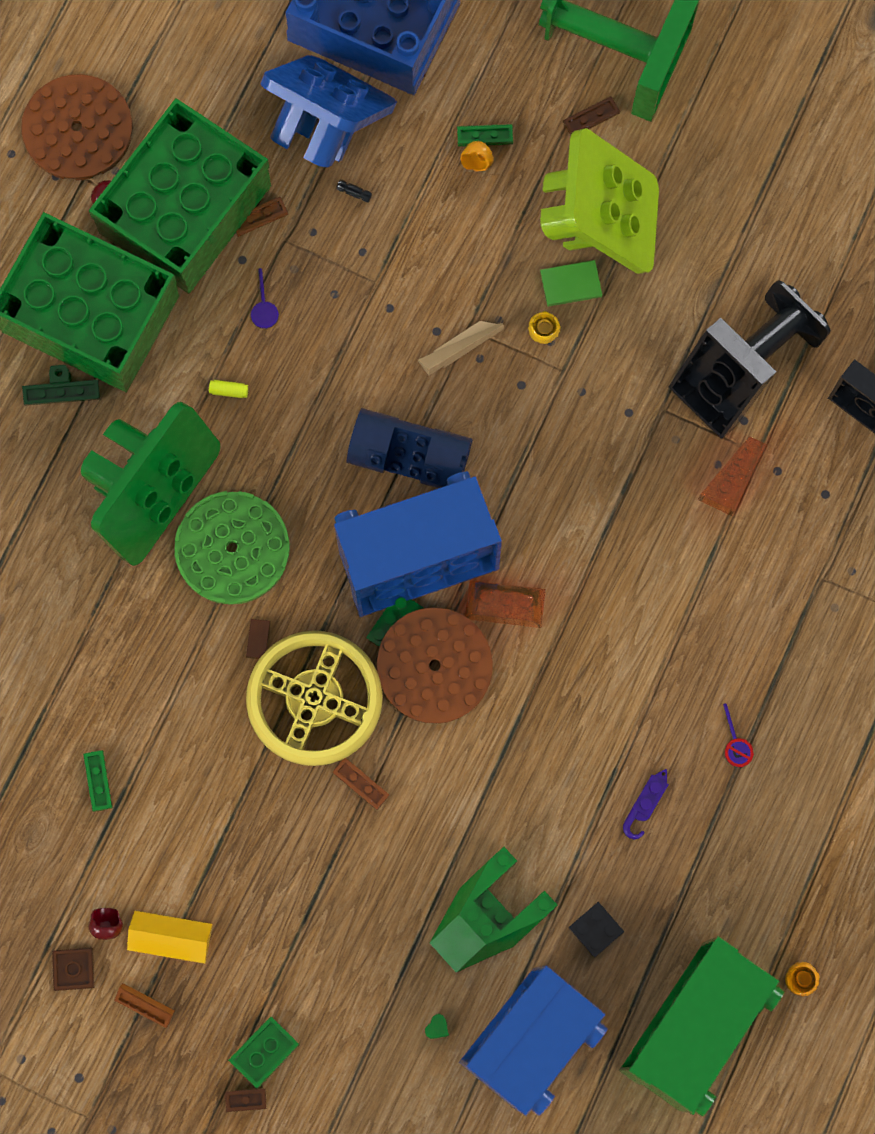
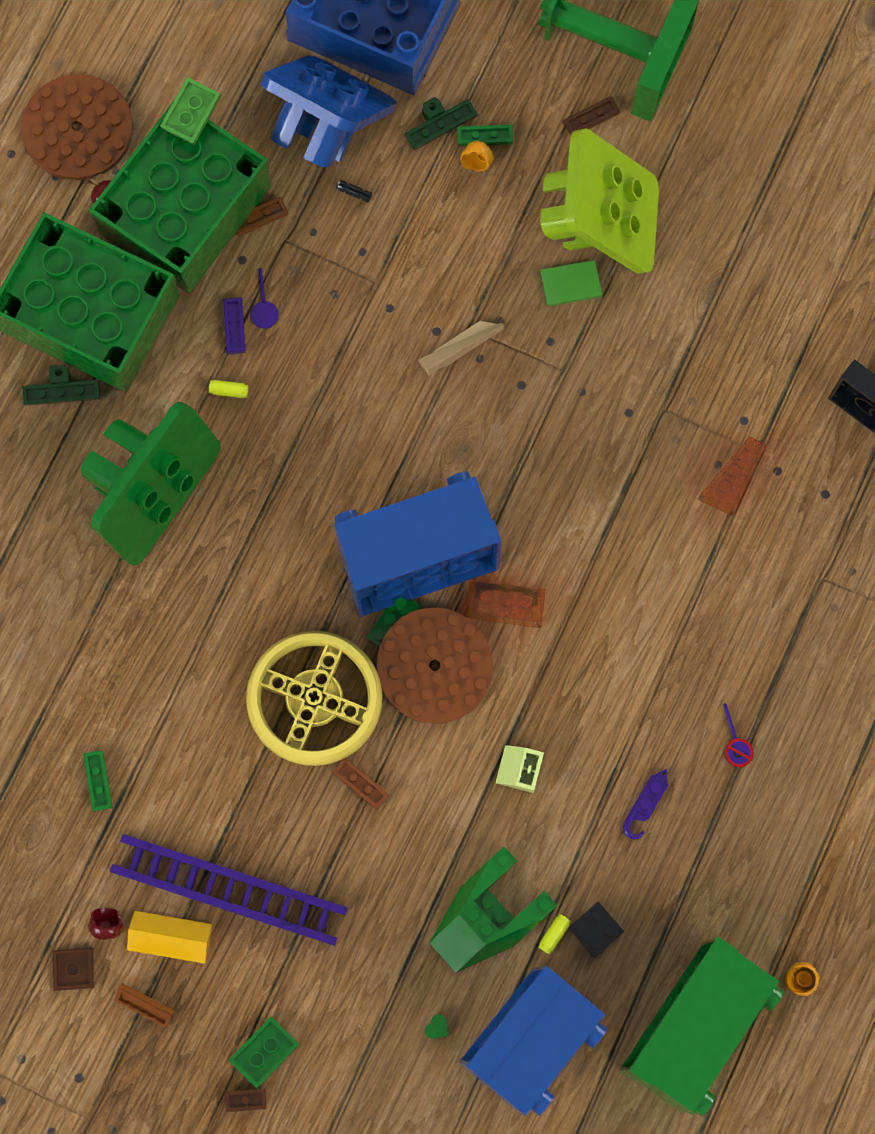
(188, 892): none -> dark purple ladder
(190, 110): none -> bright green plate
(227, 575): bright green plate -> none
(234, 325): none -> dark purple plate
(257, 638): reddish brown tile -> none
(407, 449): dark blue cylinder -> none
(439, 121): none -> dark green plate
(519, 768): none -> yellowish green slope
(544, 327): yellow hair -> none
(554, 934): none -> neon yellow piece
(729, 374): black piece -> none

